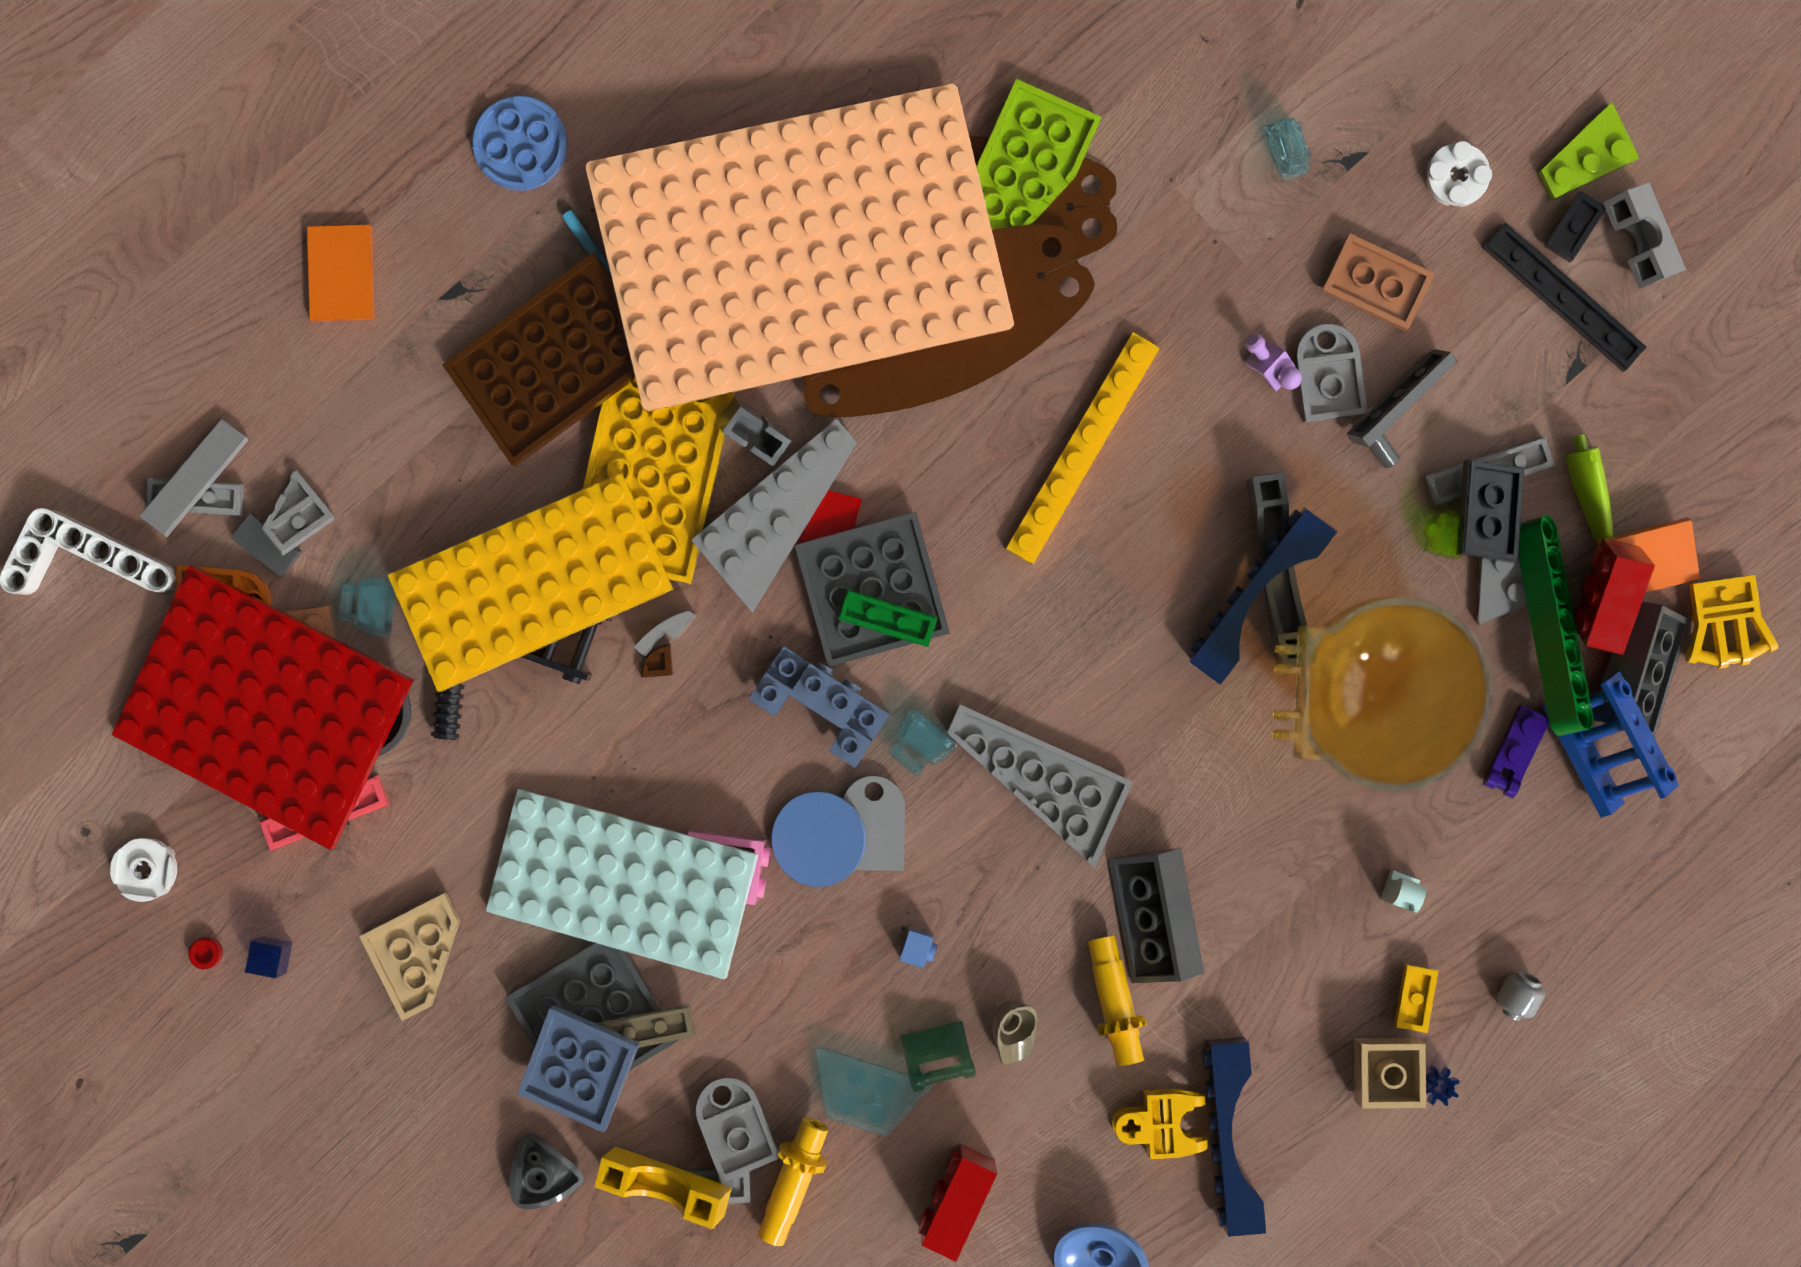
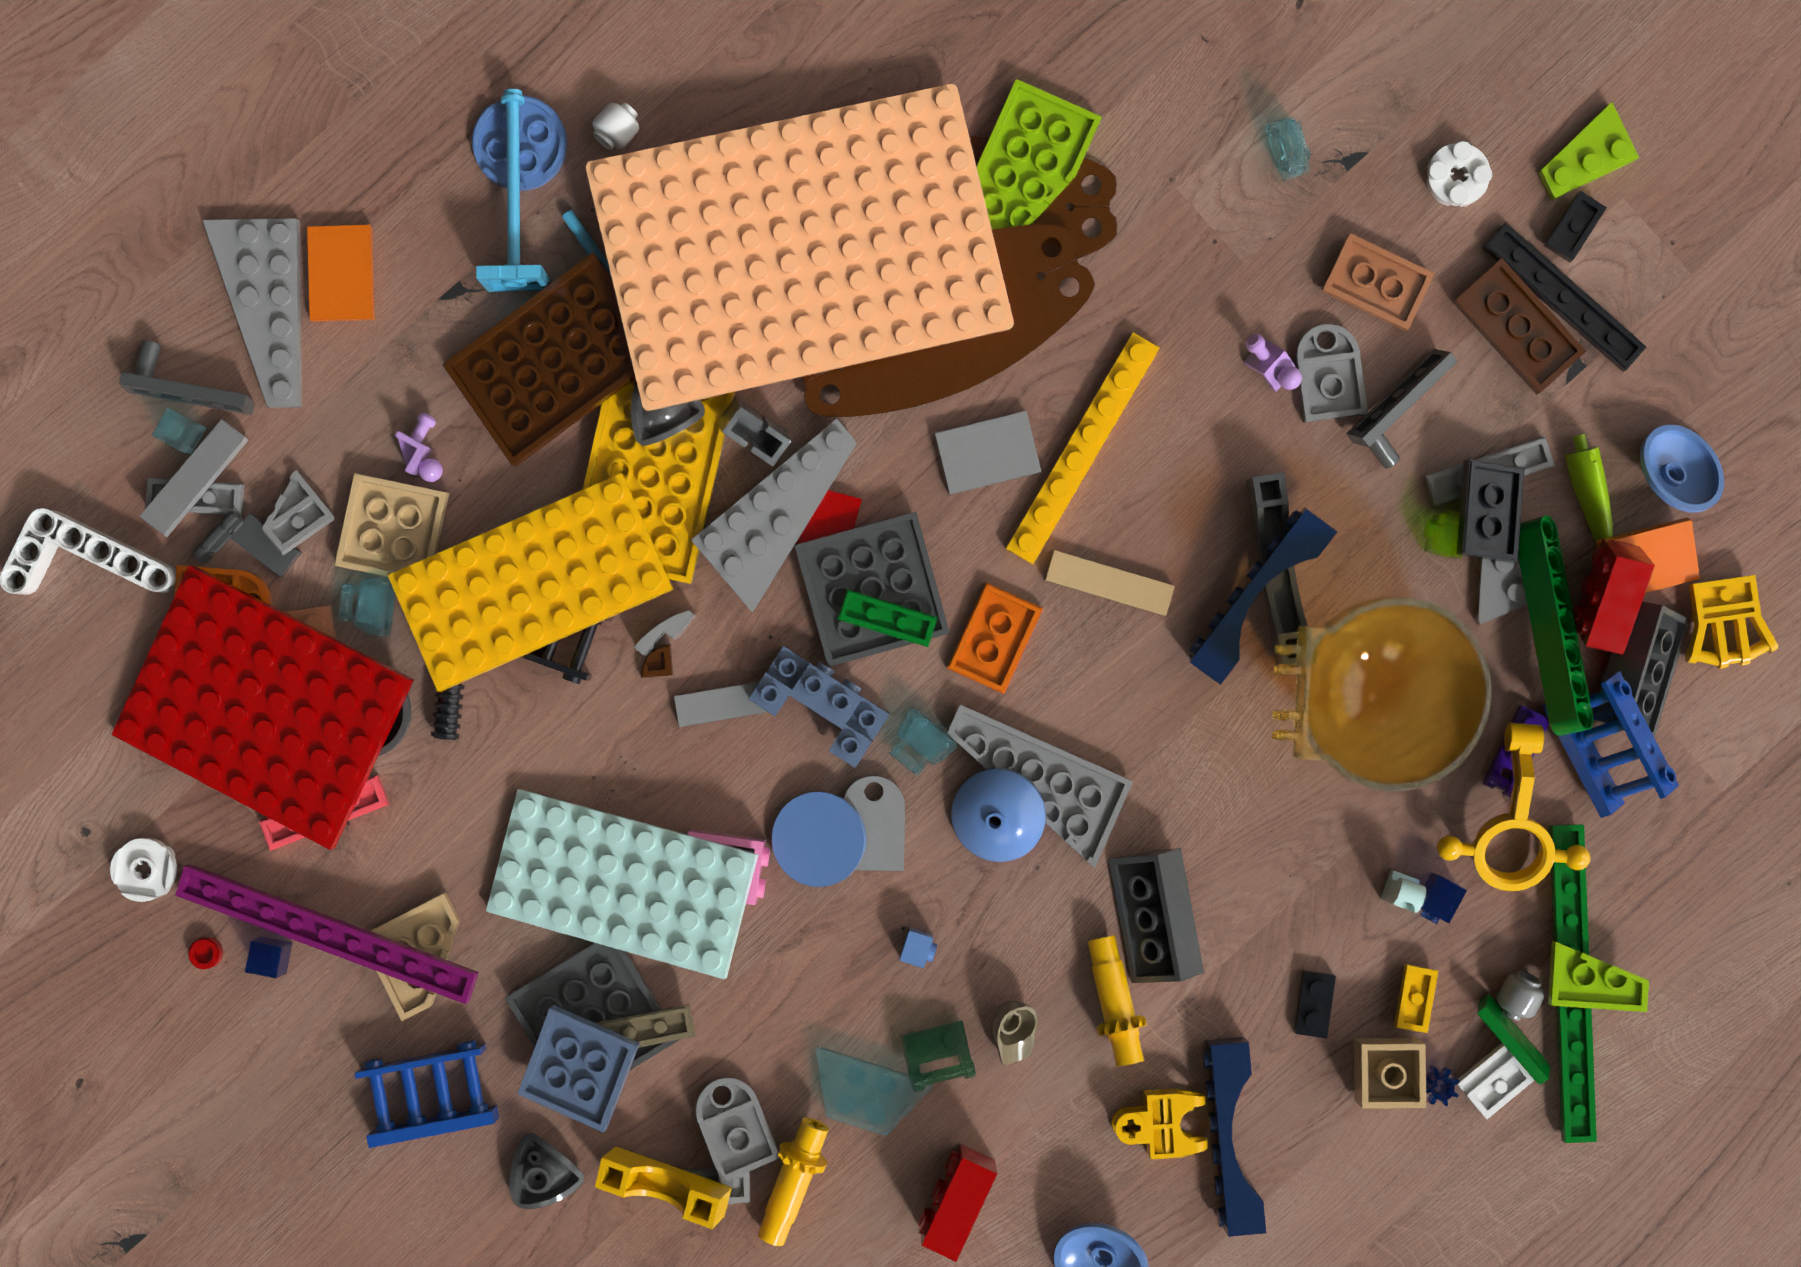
(144, 384): none -> dark grey piece
(179, 431): none -> clear light blue brick
(218, 537): none -> dark grey axle
(264, 286): none -> light grey wing
(327, 933): none -> magenta plate
(389, 525): none -> tan plate
(416, 453): none -> lavender piece
(417, 1125): none -> blue fence
(513, 276): none -> medium azure tile
(615, 125): none -> white head
(662, 423): none -> dark grey hat
(716, 705): none -> light grey tile
(988, 452): none -> light grey tile
(994, 638): none -> orange tile
(1010, 799): none -> medium blue dish
(1109, 583): none -> tan tile
(1314, 1004): none -> black plate
(1441, 899): none -> clear blue brick
(1494, 1081): none -> white plate
(1513, 1039): none -> green tile
(1519, 326): none -> reddish brown plate
(1521, 742): none -> yellow piece
(1573, 1023): none -> green plate
(1594, 984): none -> lime wing
(1641, 216): light grey arch -> none
(1682, 468): none -> medium blue dish

